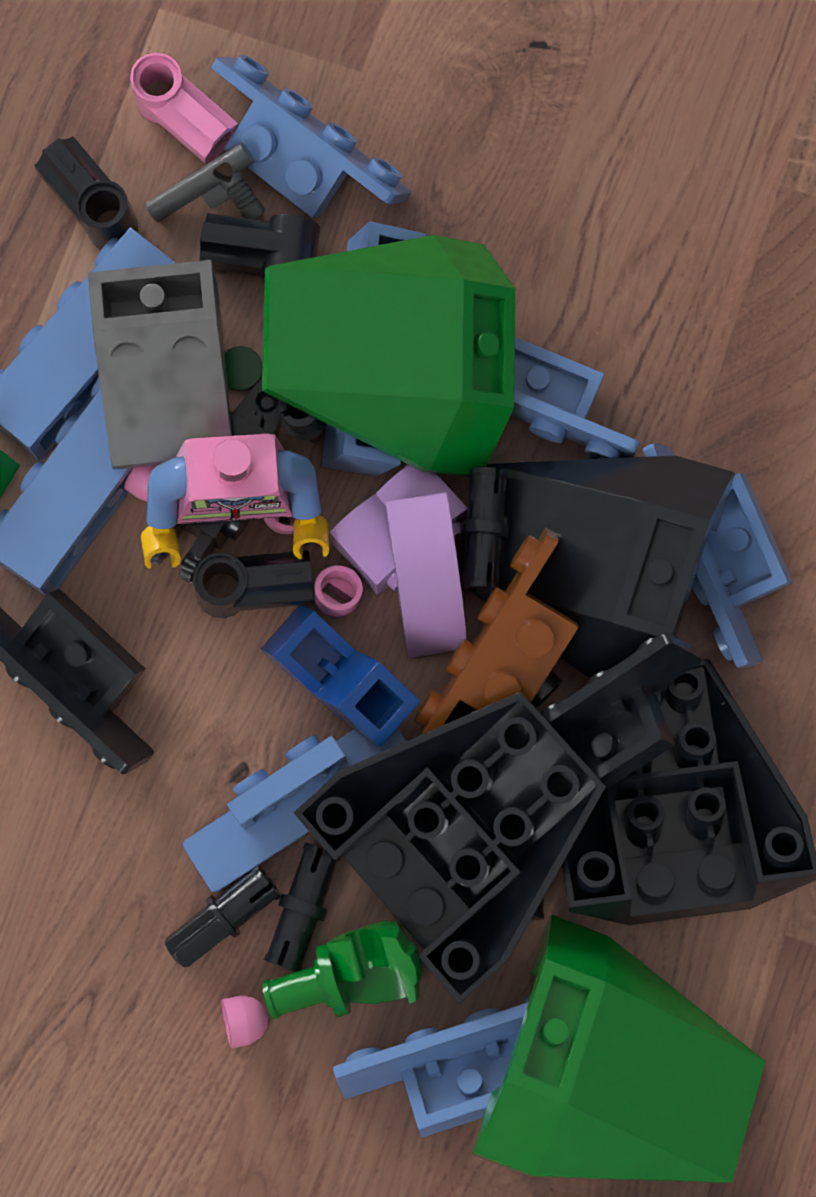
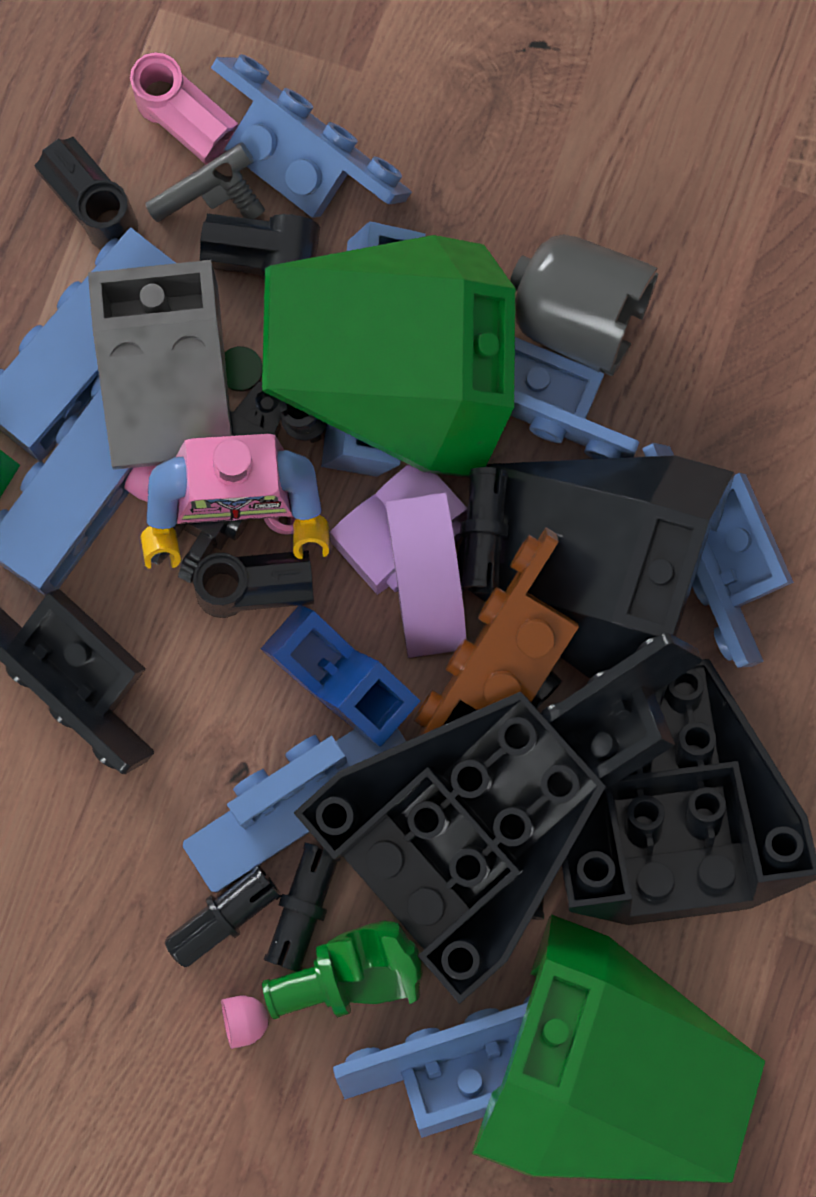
(342, 583): bright pink hinge -> none
(581, 299): none -> dark grey cylinder

